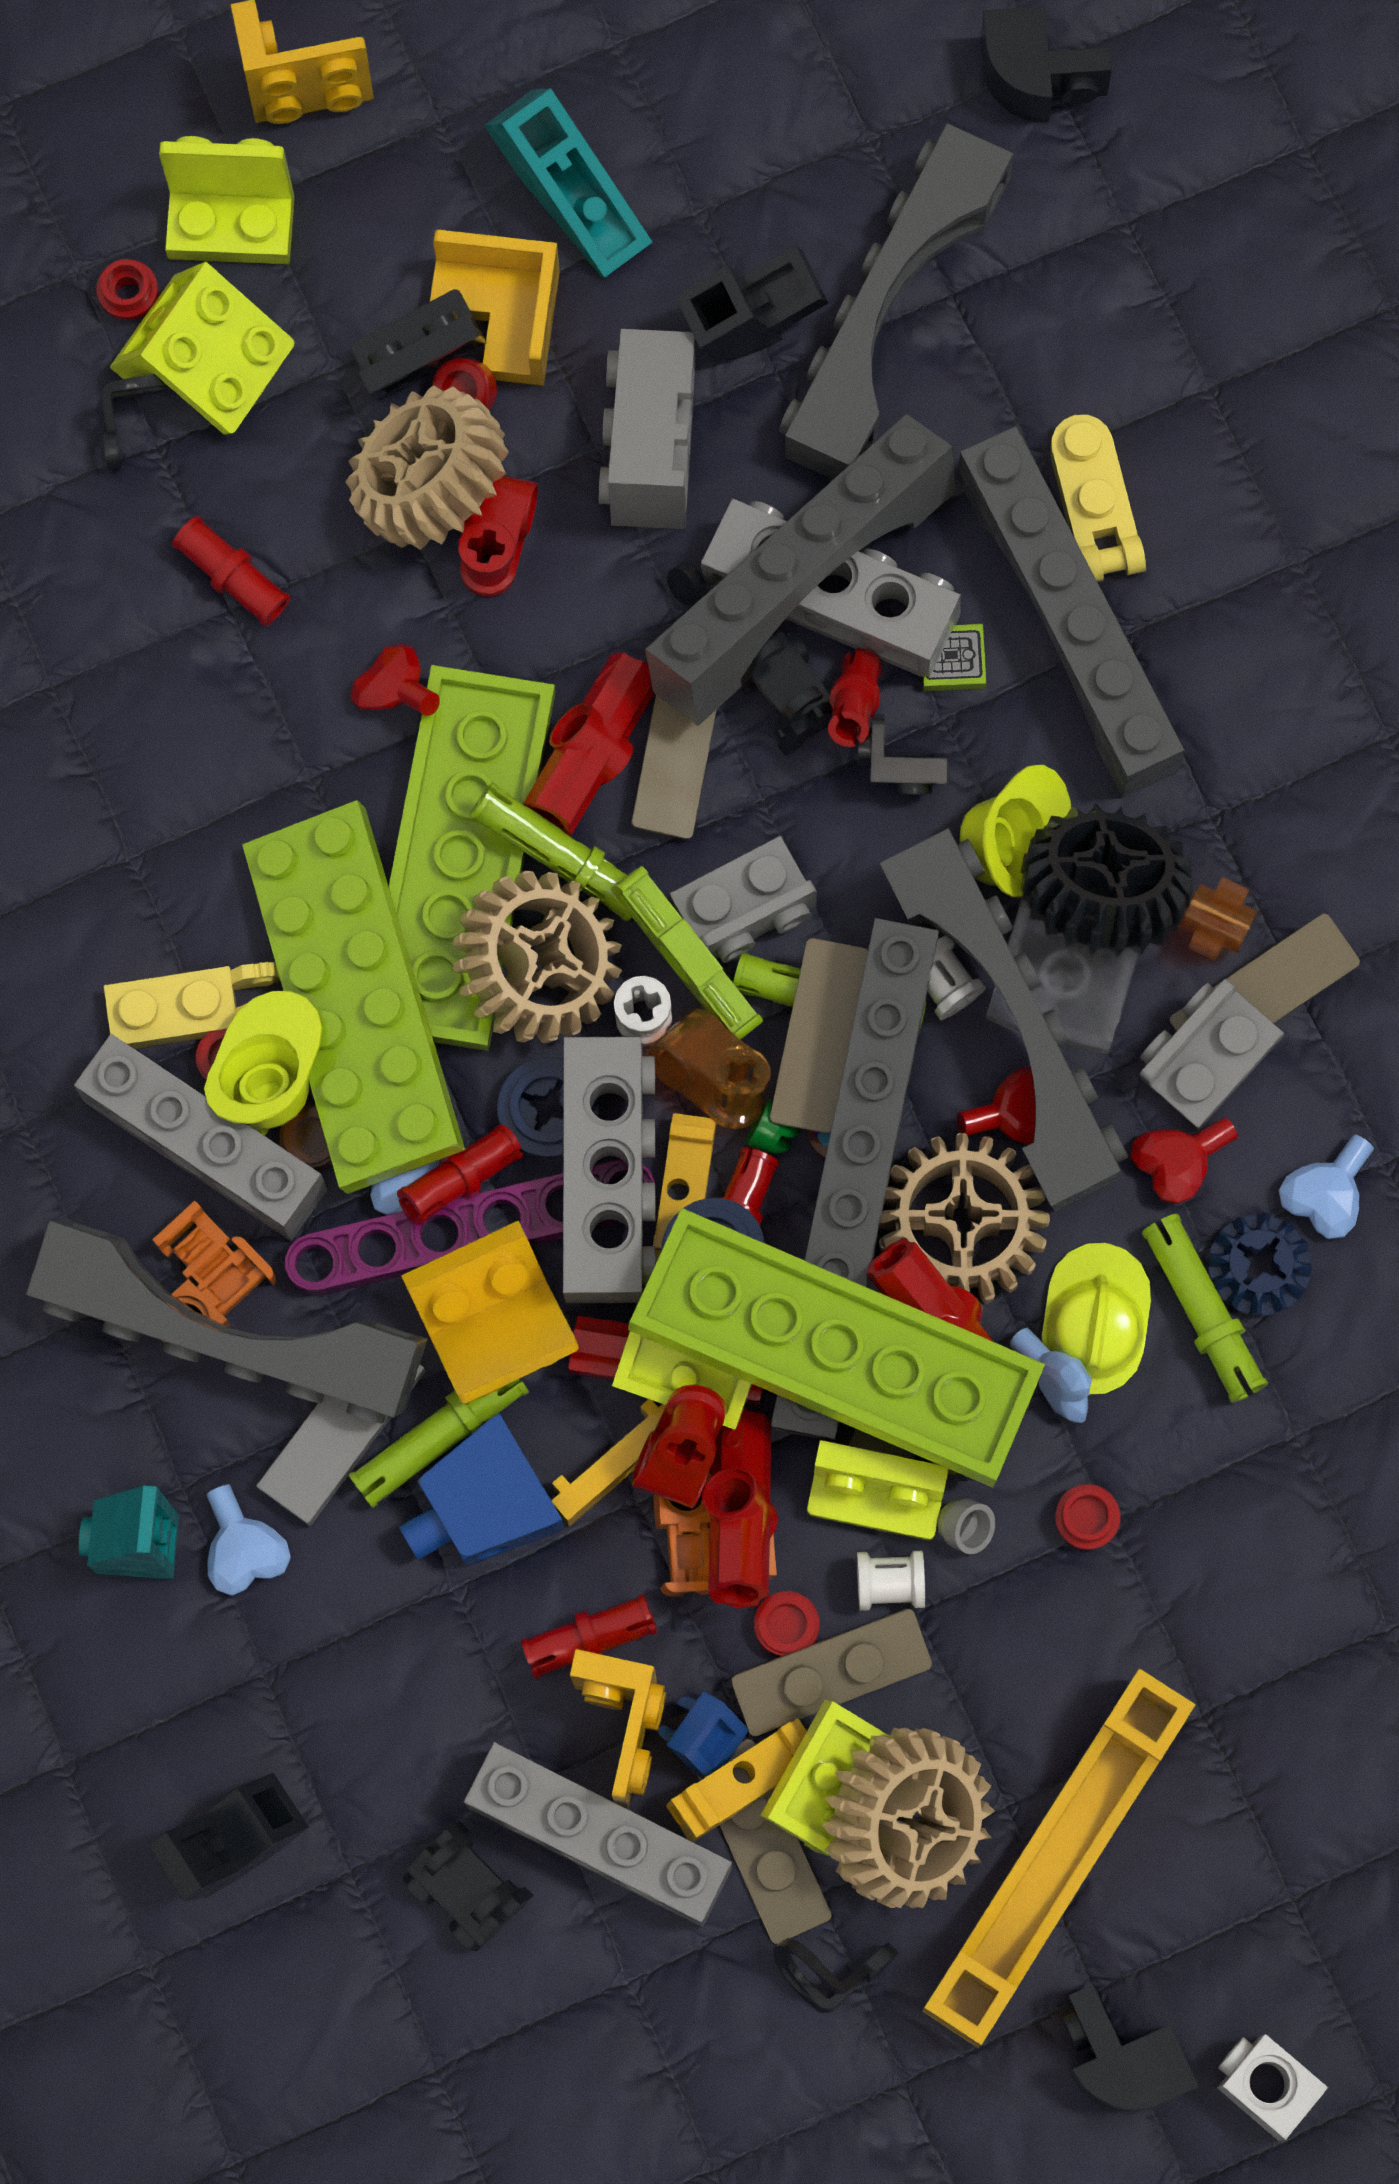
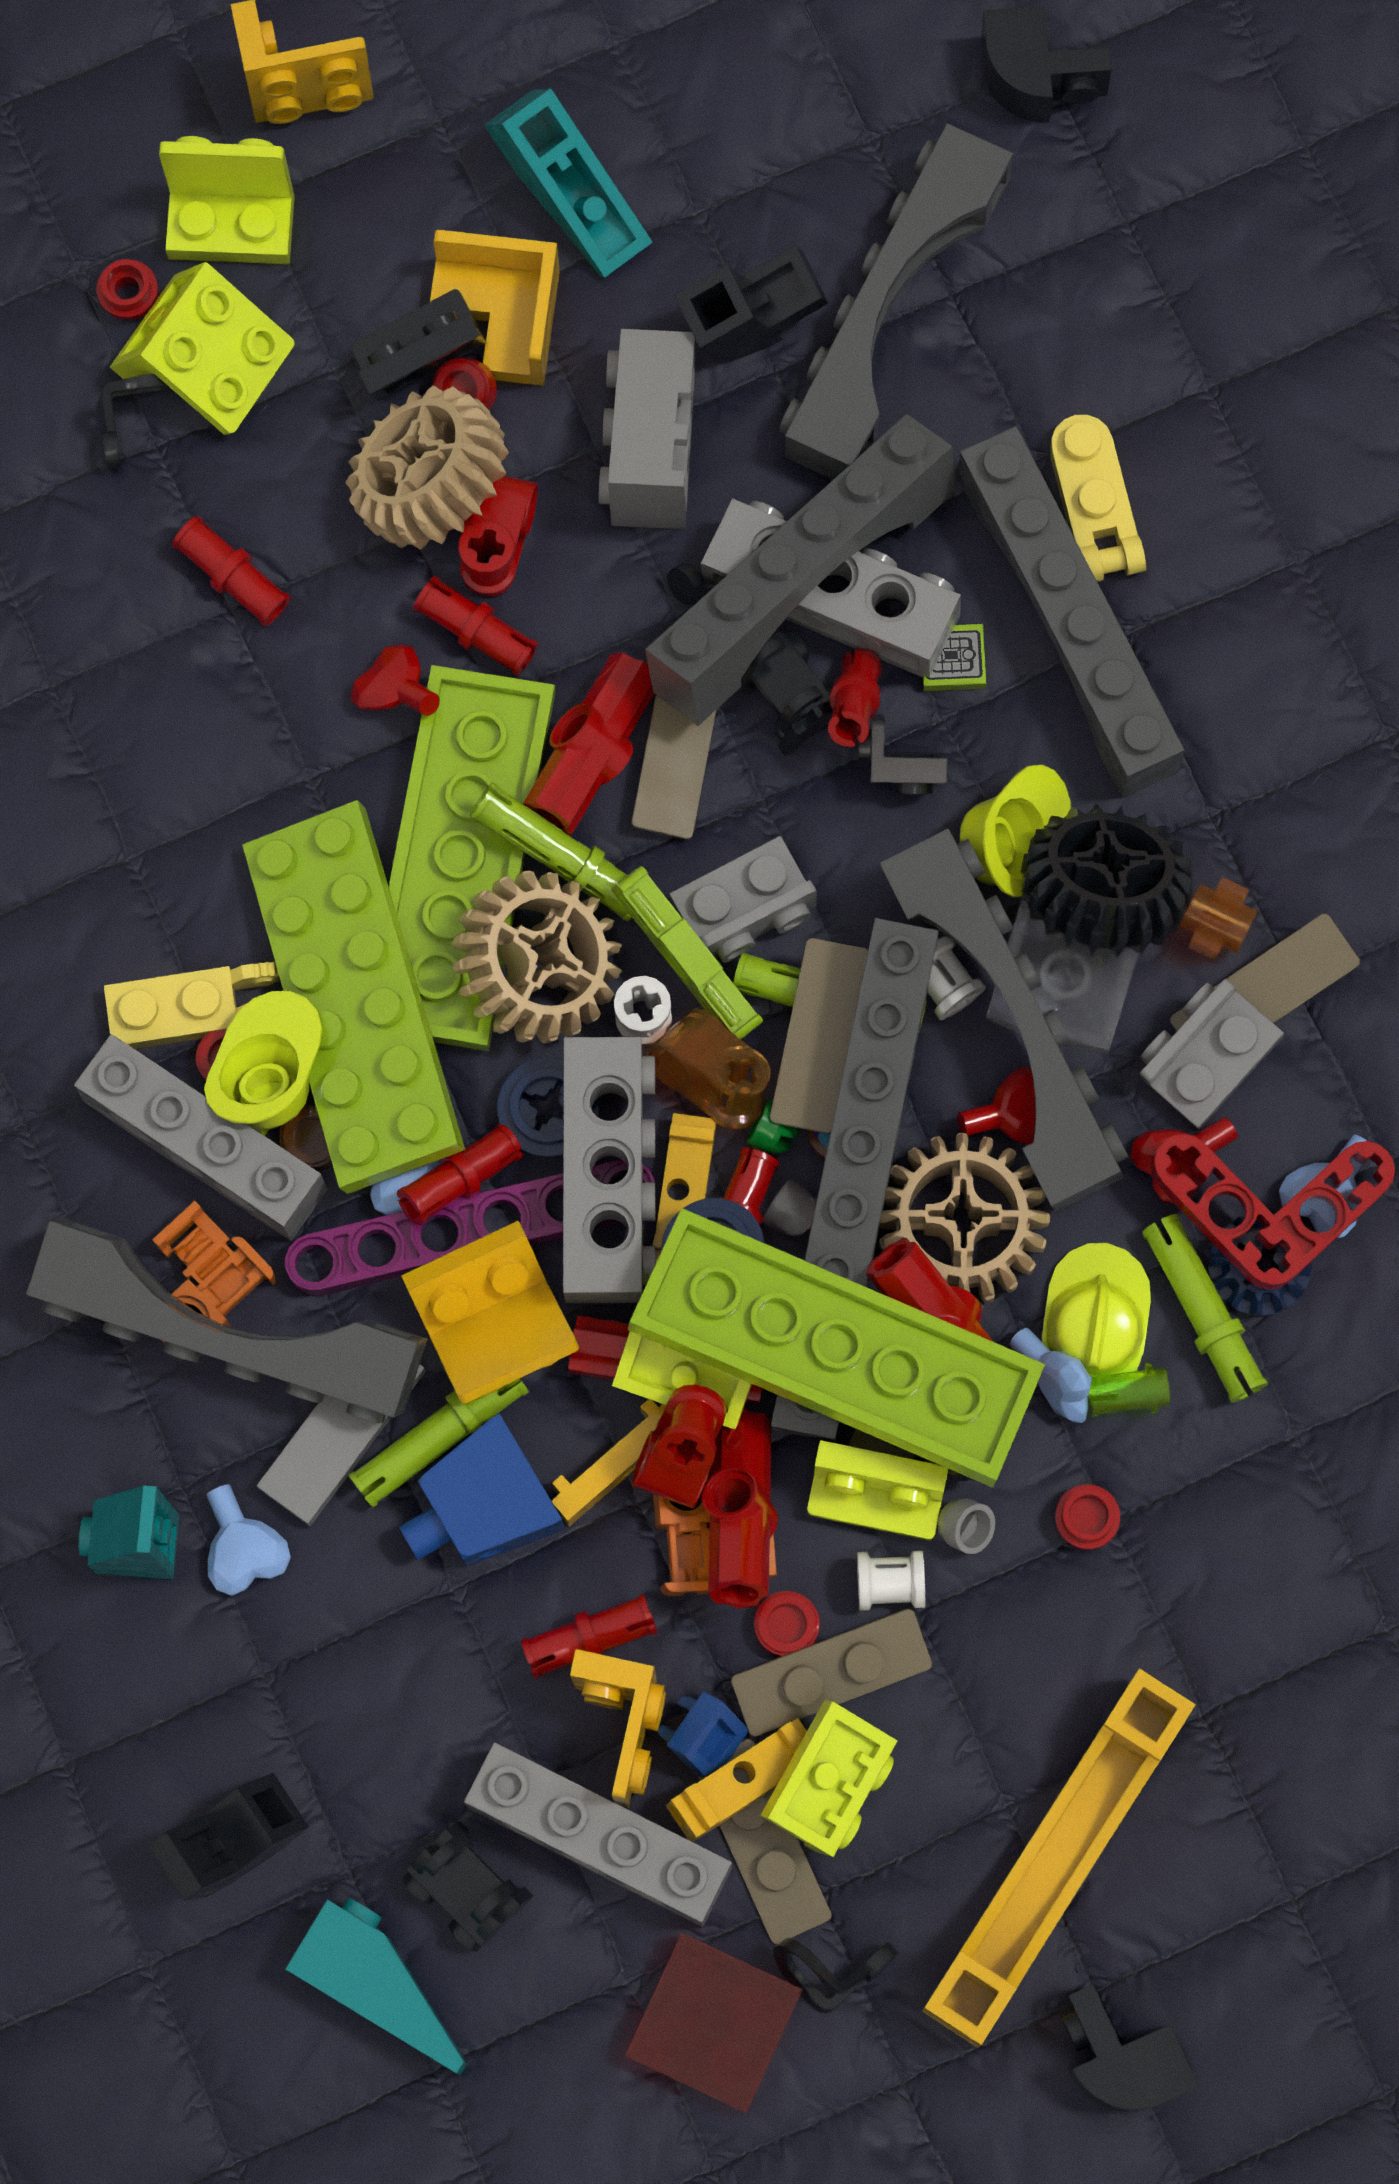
(366, 1973): none -> teal slope
(476, 626): none -> red pin
(714, 2023): none -> clear red plate
(791, 1210): none -> clear hinge
(903, 1778): tan gear -> none
(1130, 1391): none -> clear neon green pin
(1286, 1225): none -> red beam
(1299, 2092): white brick -> none

